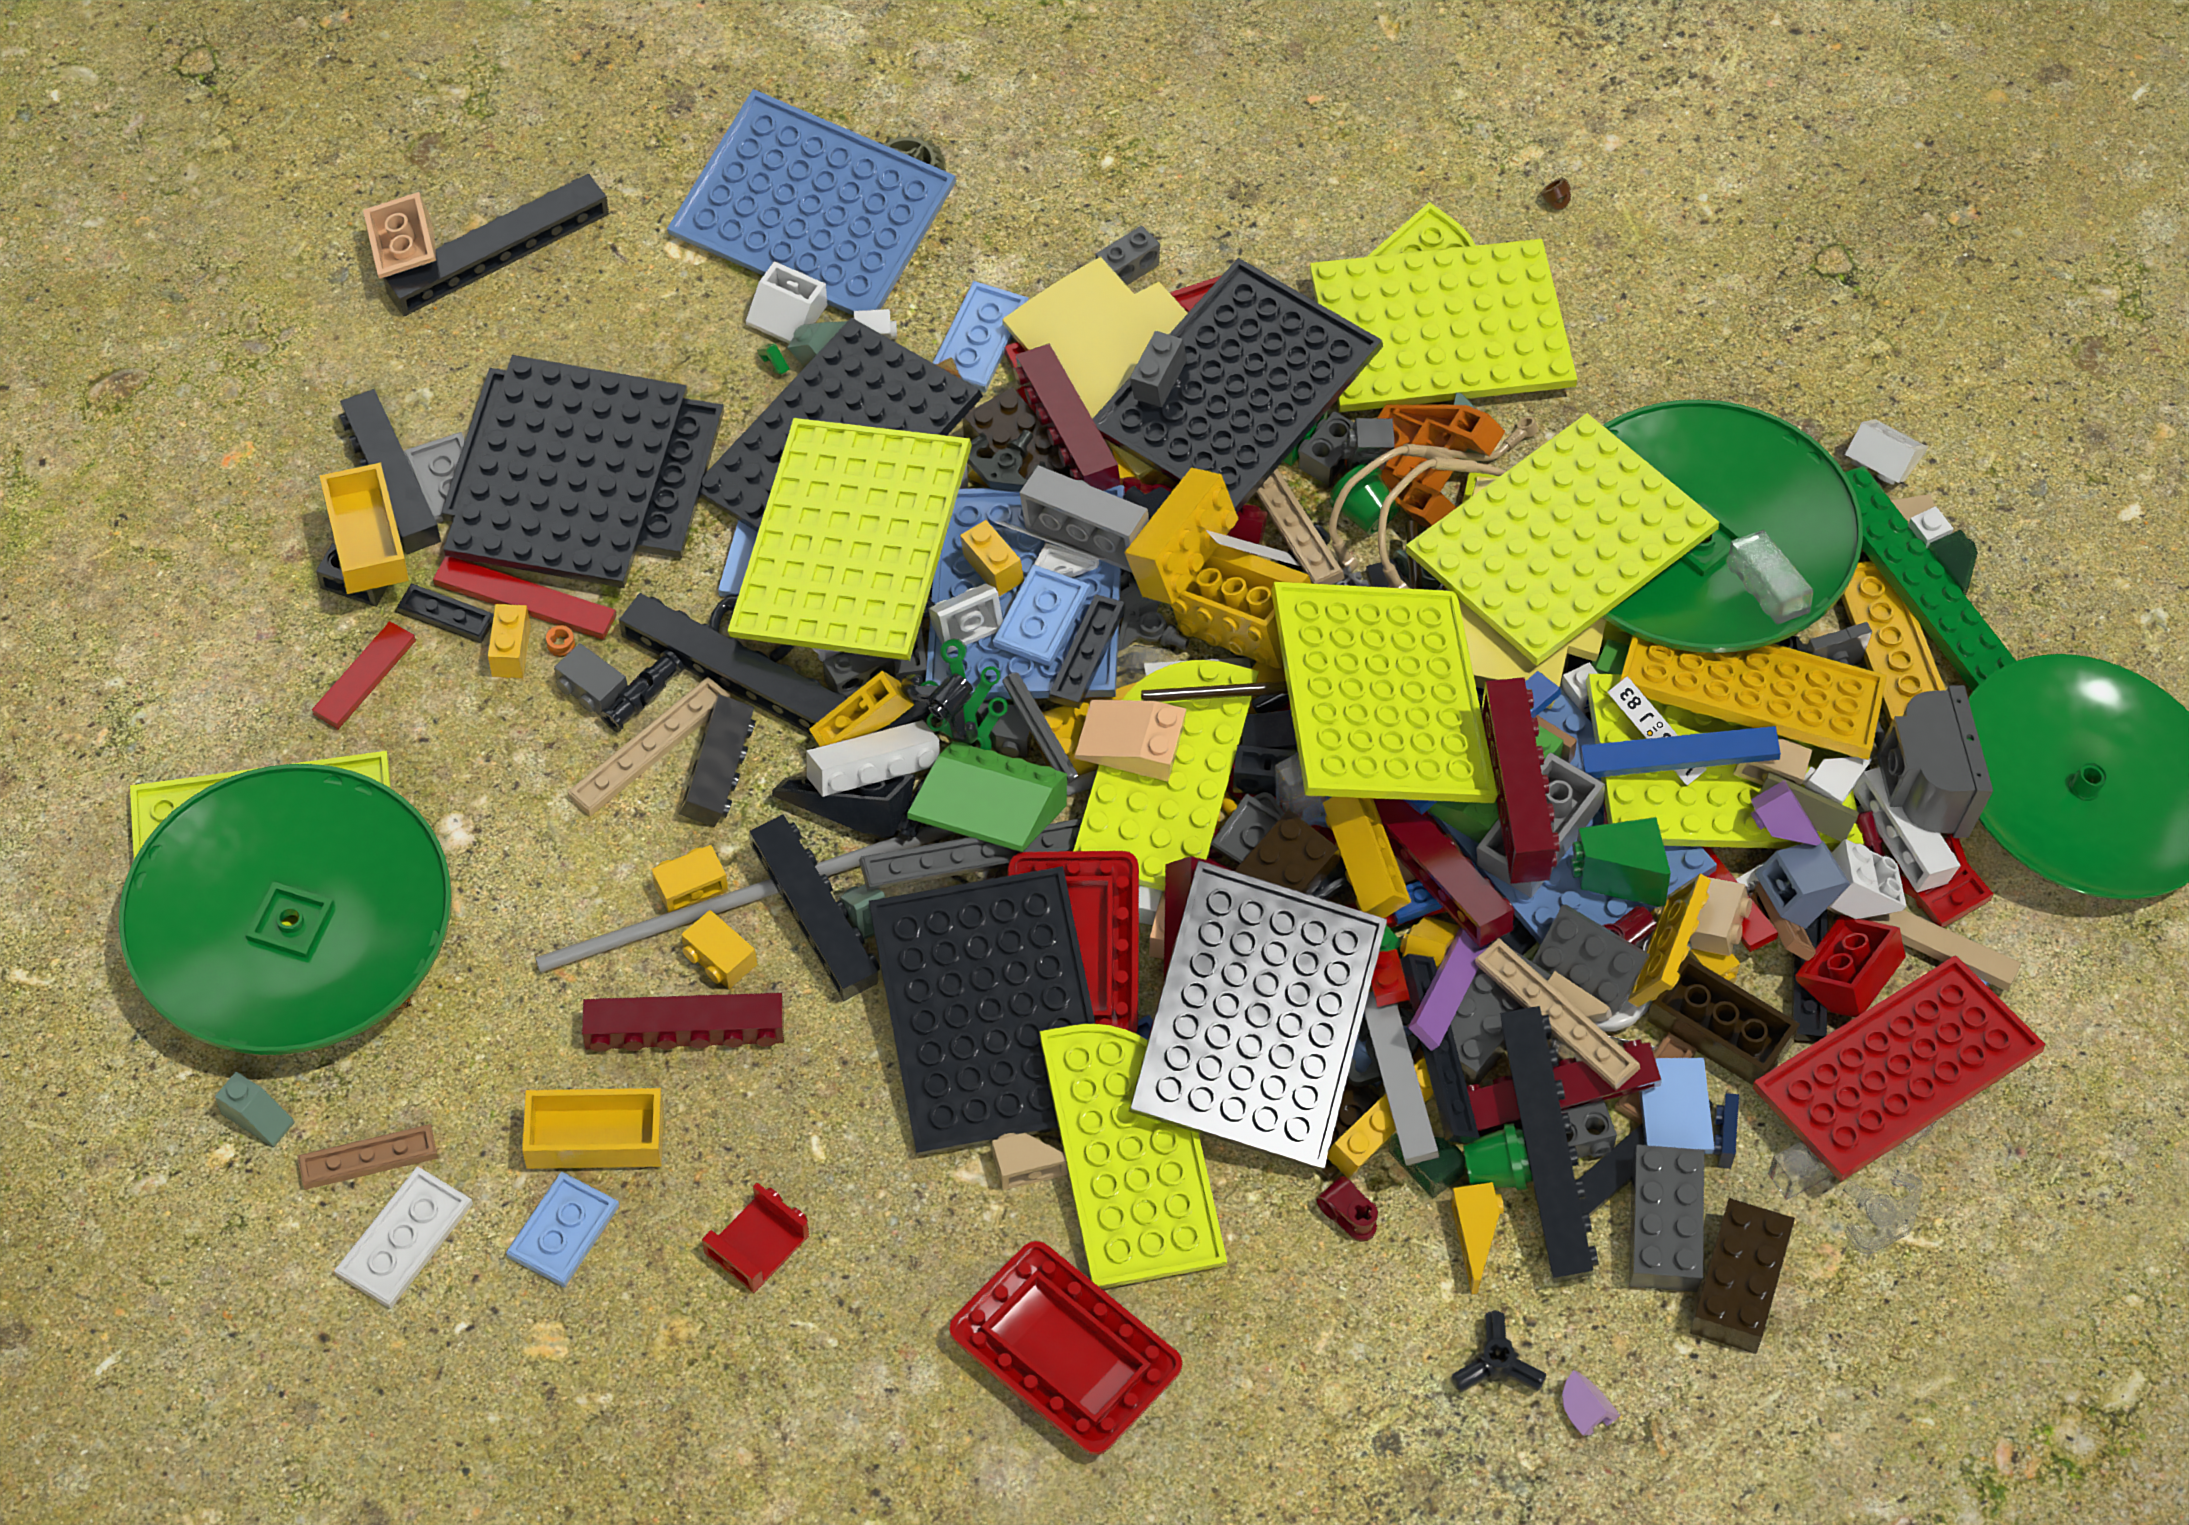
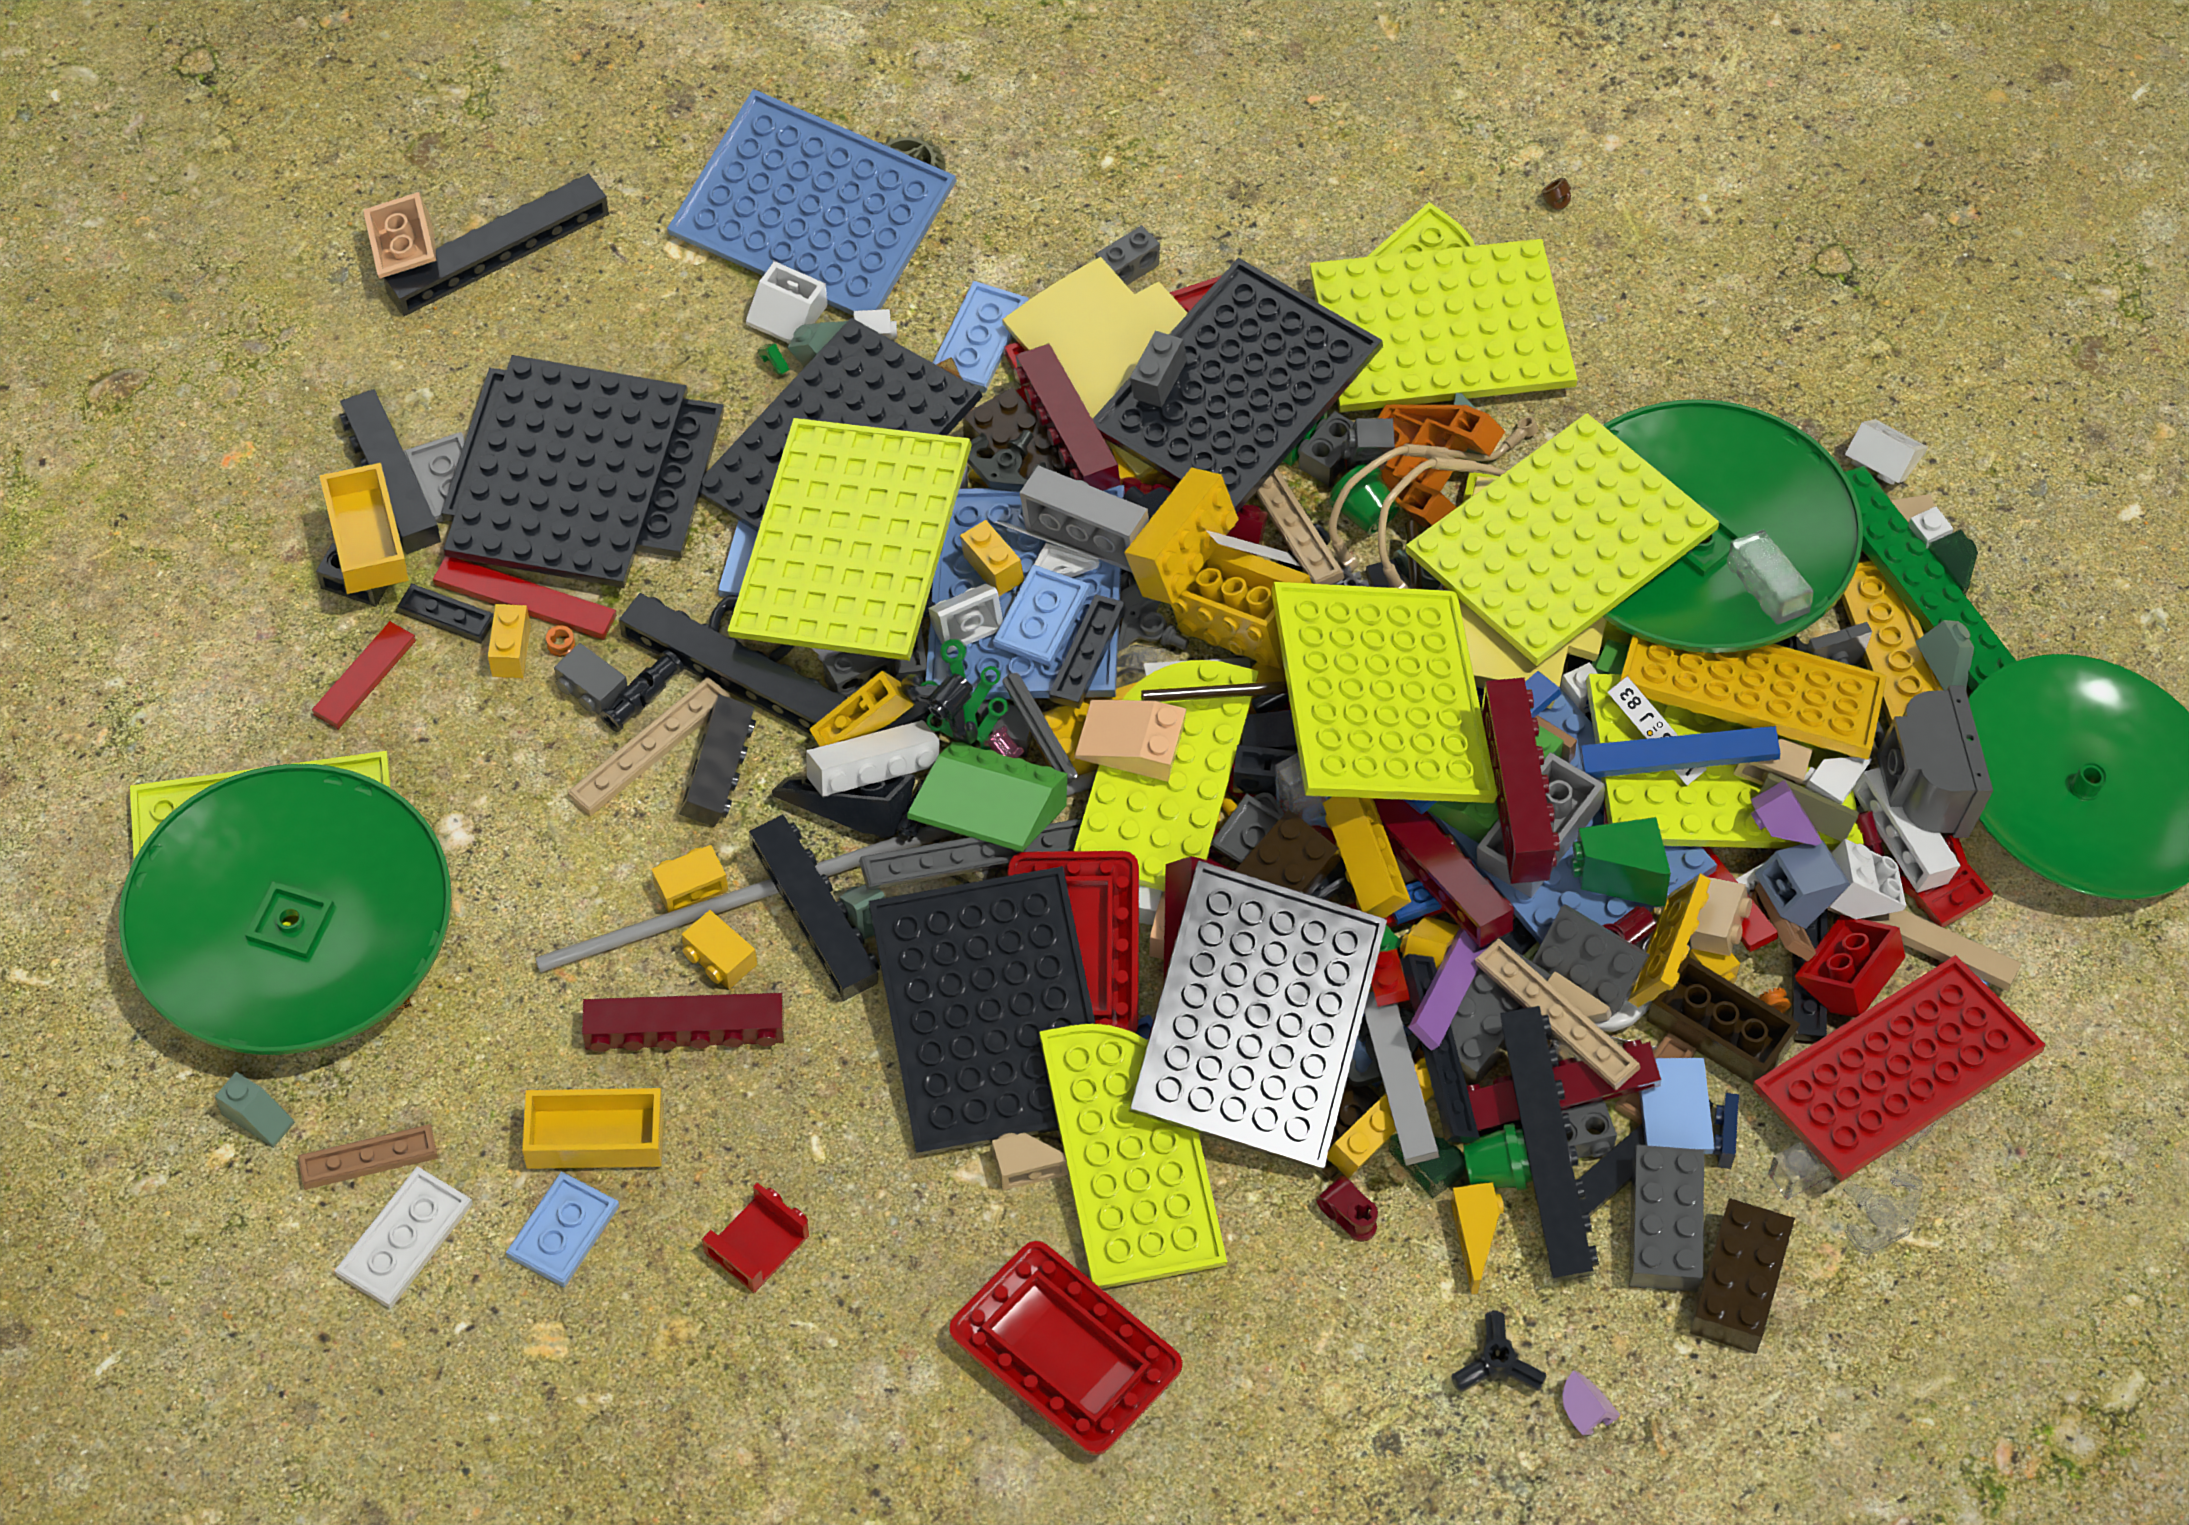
(1002, 743): none -> clear pink bush
(1776, 999): none -> orange bush
(1948, 652): none -> sand green slope

